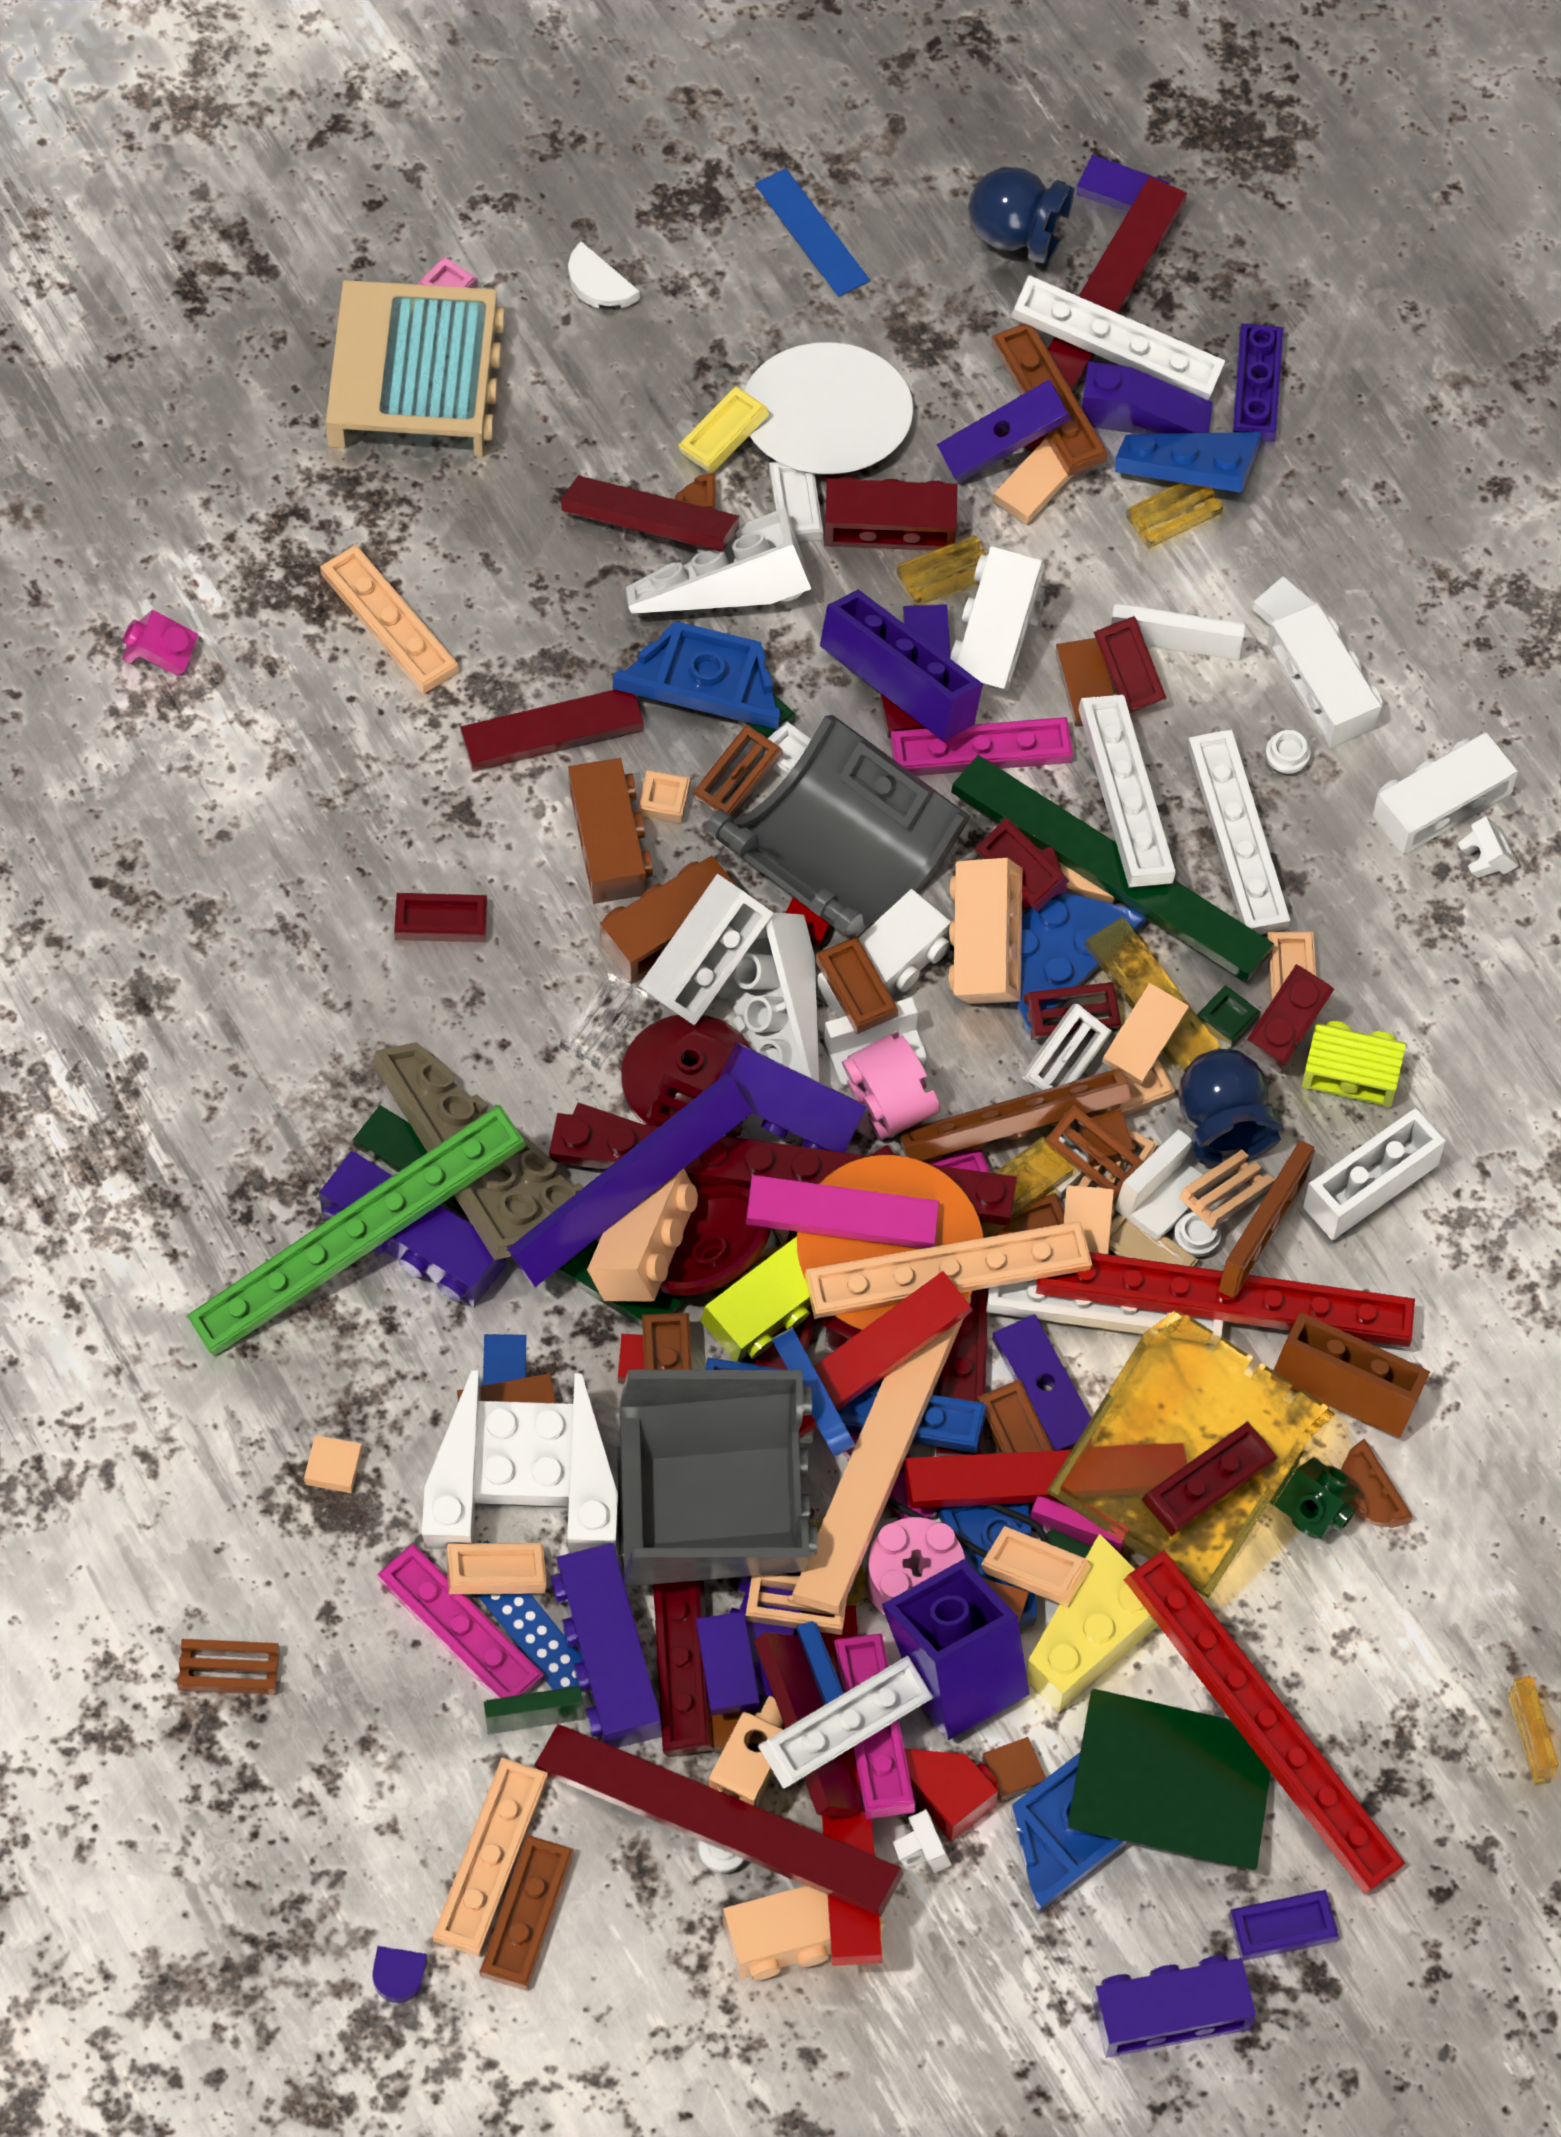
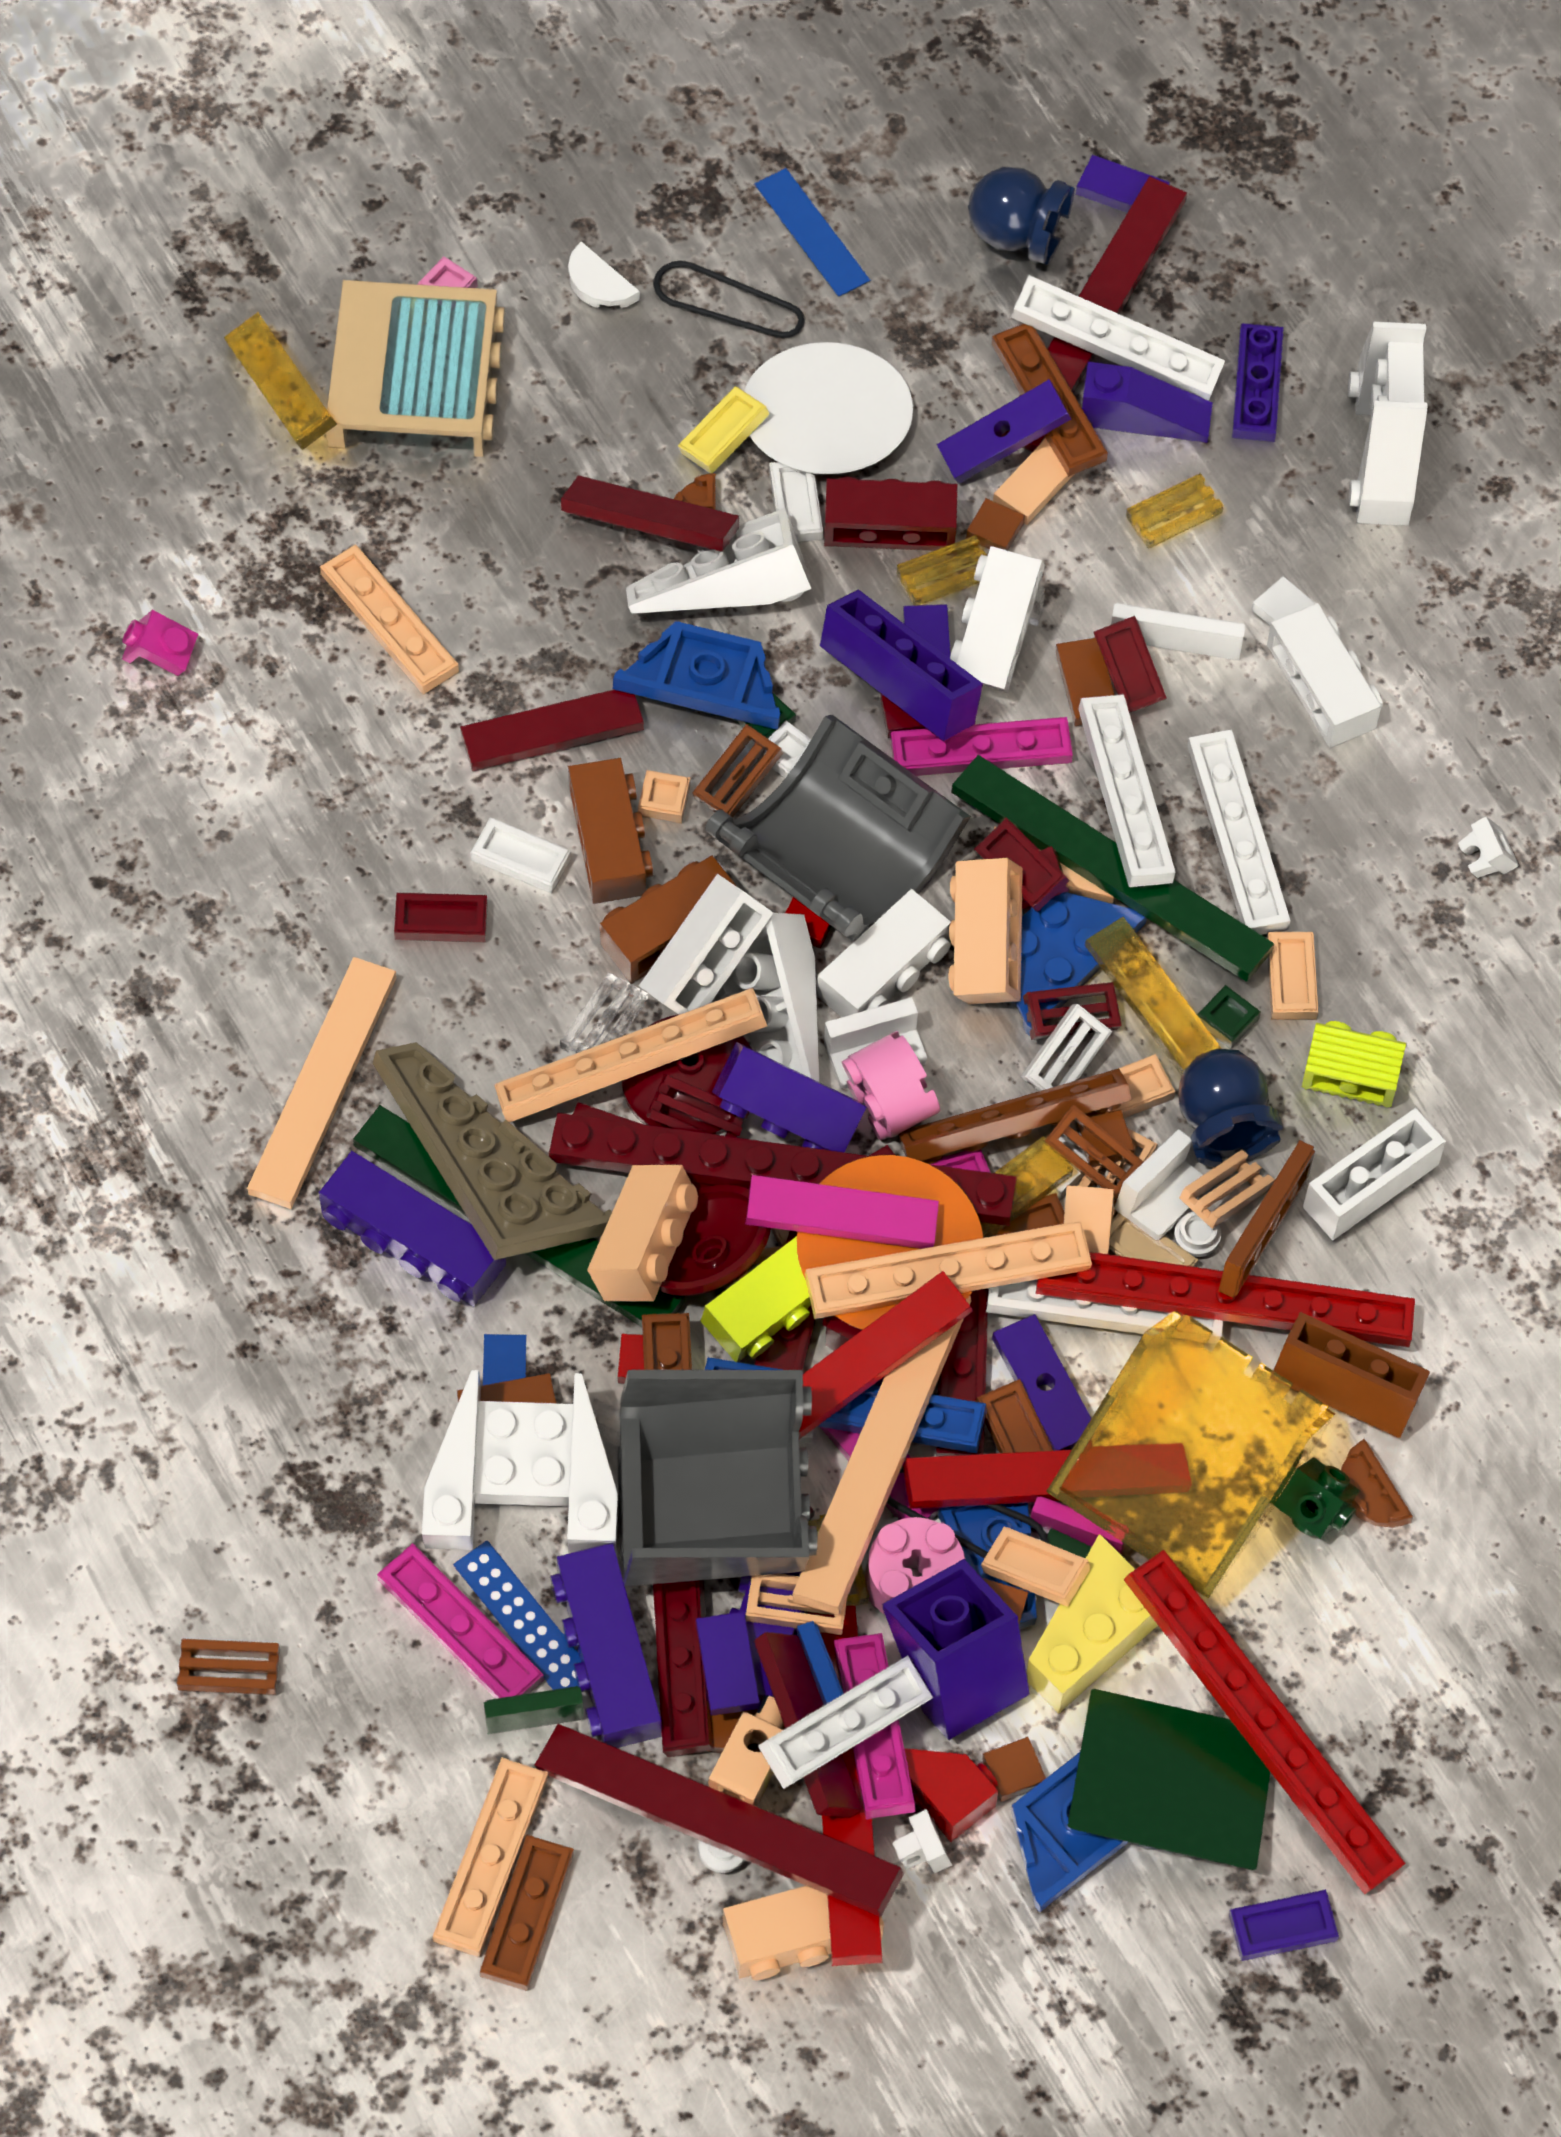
(280, 381): none -> clear yellow tile
(322, 1083): none -> light nougat tile
(333, 1464): light nougat tile -> none
(356, 1230): bright green tile -> none
(398, 1973): dark purple tile -> none
(495, 1568): light nougat tile -> none
(521, 855): none -> white tile
(630, 1055): none -> light nougat tile
(630, 1180): dark purple tile -> none
(664, 298): none -> black piece
(823, 1409): blue beam -> none
(856, 985): dark orange tile -> none
(995, 525): none -> dark orange tile
(1145, 1033): light nougat tile -> none
(1173, 2006): dark purple brick -> none
(1191, 458): blue wing -> none
(1209, 1478): dark red tile -> none
(1287, 752): white plate -> none
(1288, 1018): dark red brick -> none
(1392, 392): none -> white wedge
(1444, 792): white brick -> none
(1533, 1730): clear yellow tile -> none

